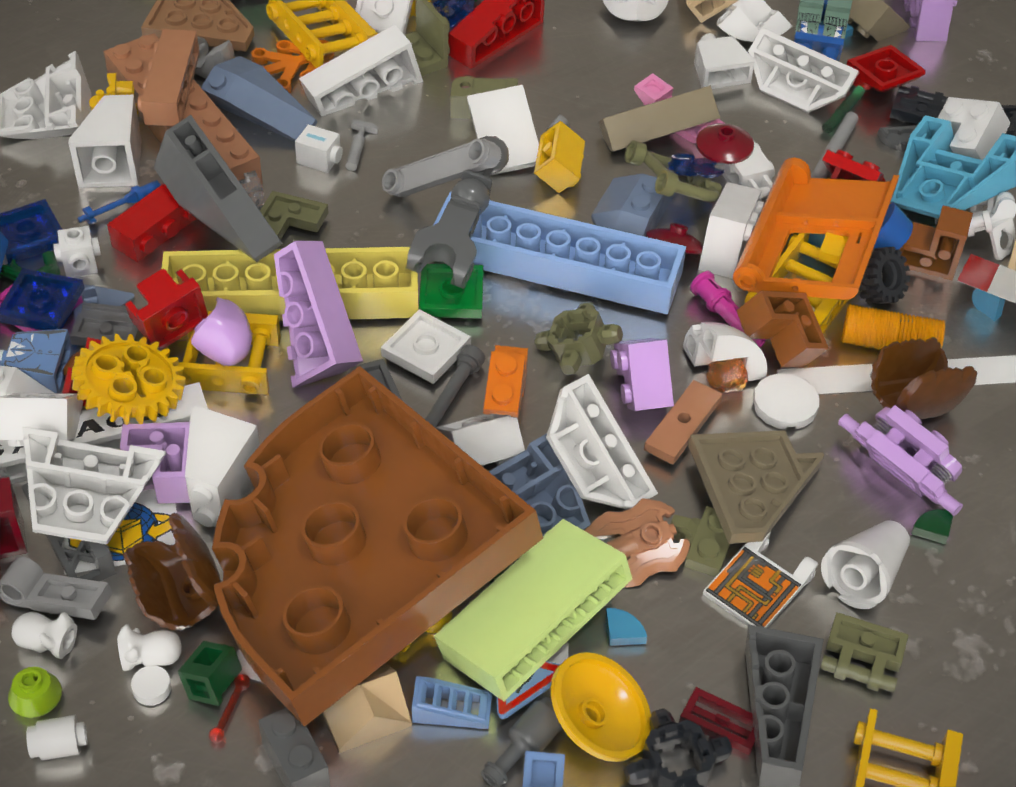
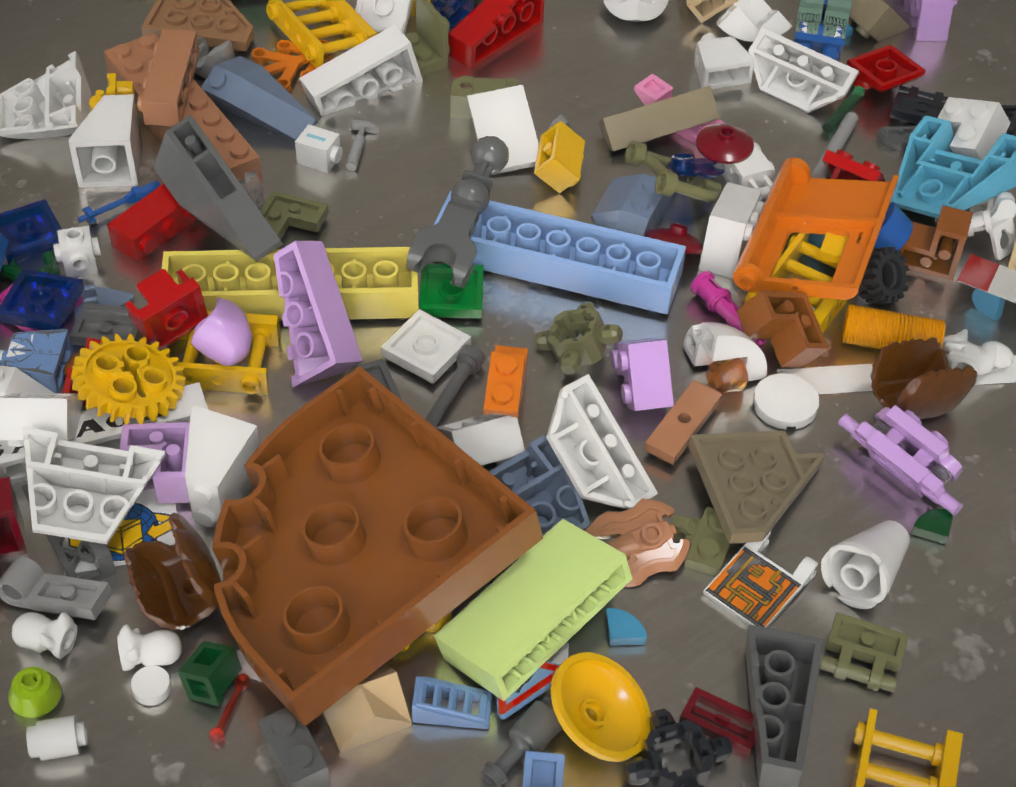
(441, 168): light grey piece -> none
(982, 358): none -> white animal

